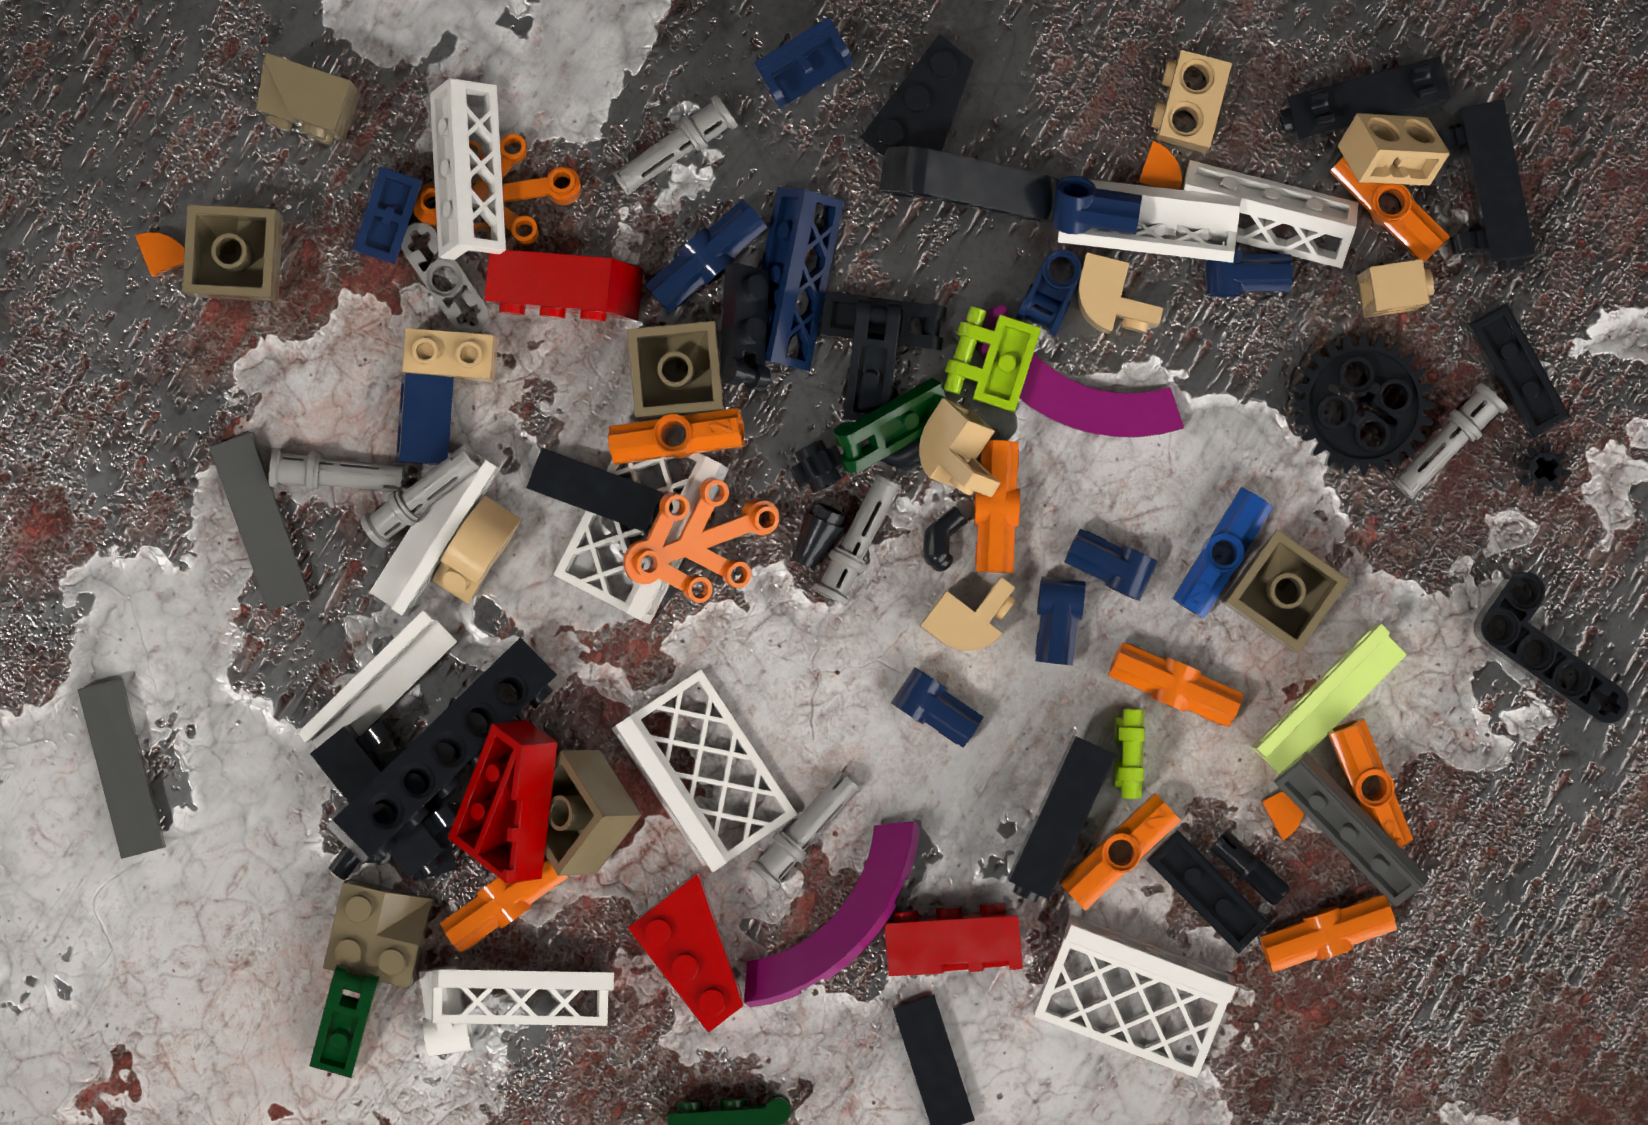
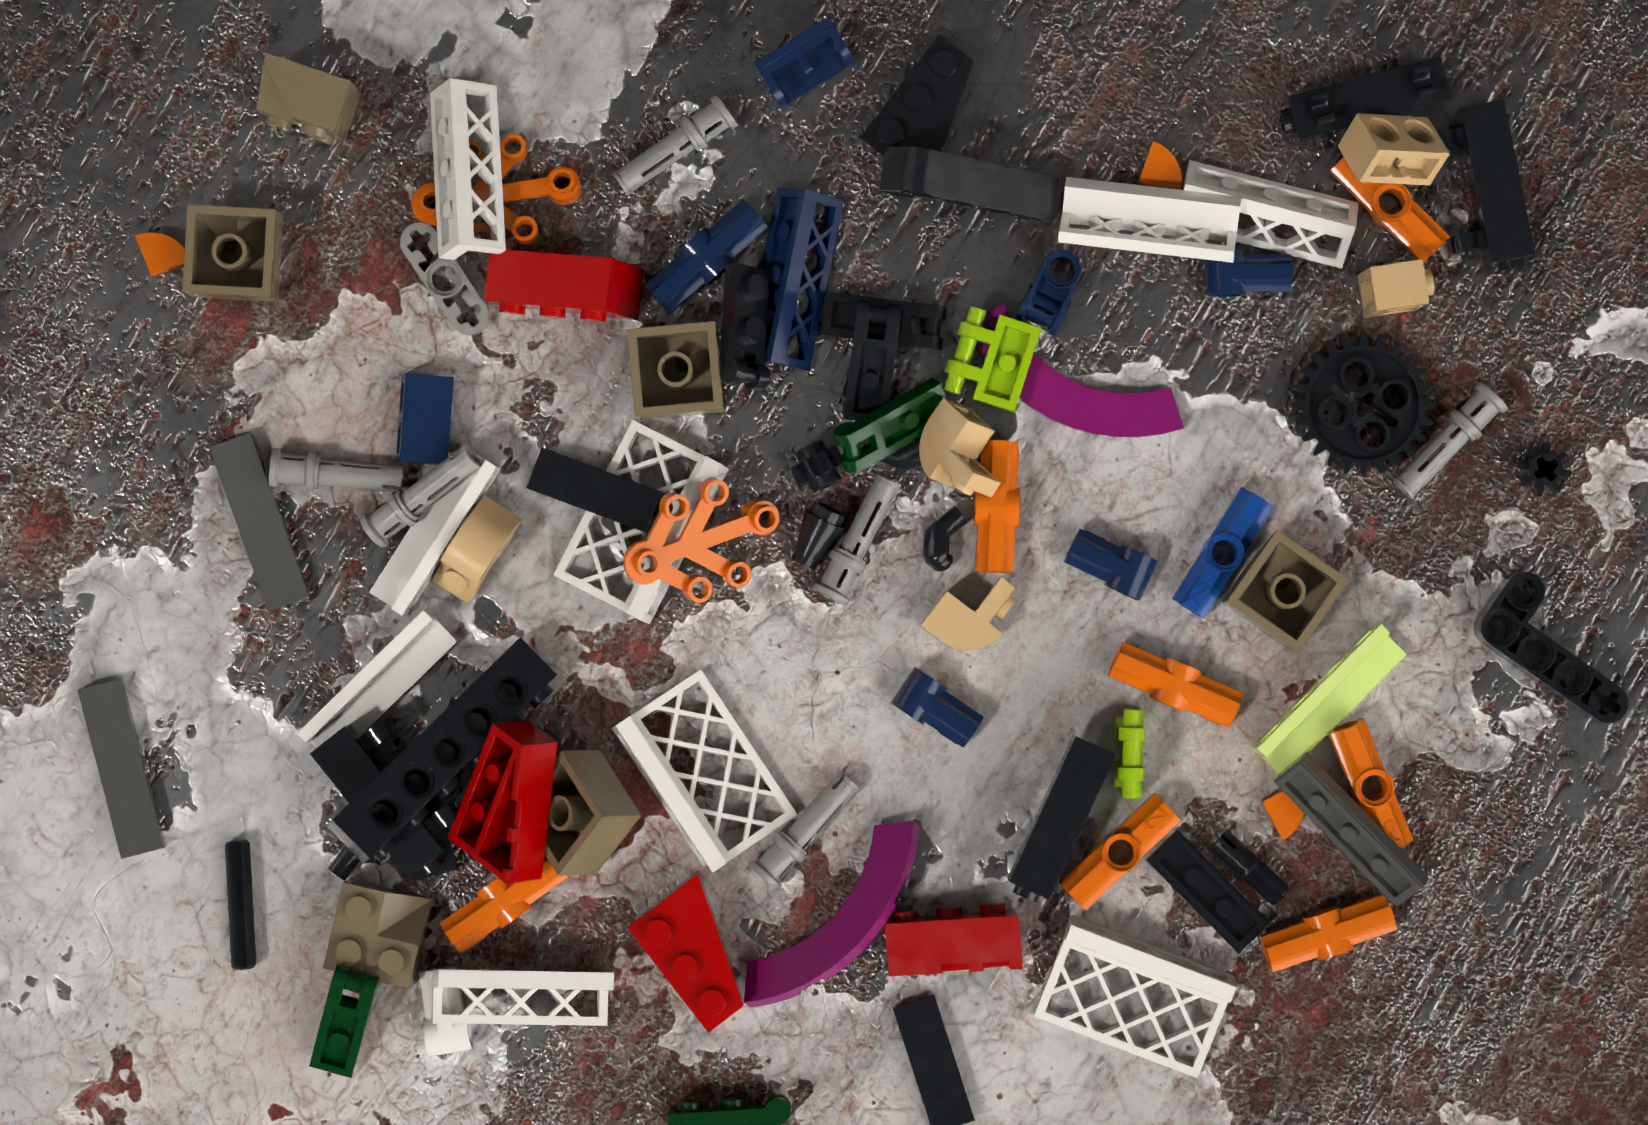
(240, 904): none -> black axle
(386, 215): dark blue hinge -> none
(450, 354): tan brick -> none
(703, 434): orange piece -> none
(1059, 611): dark blue piece -> none
(1083, 206): dark blue piece -> none
(1101, 300): tan brick -> none
(1201, 104): tan brick -> none
(1518, 371): black tile -> none

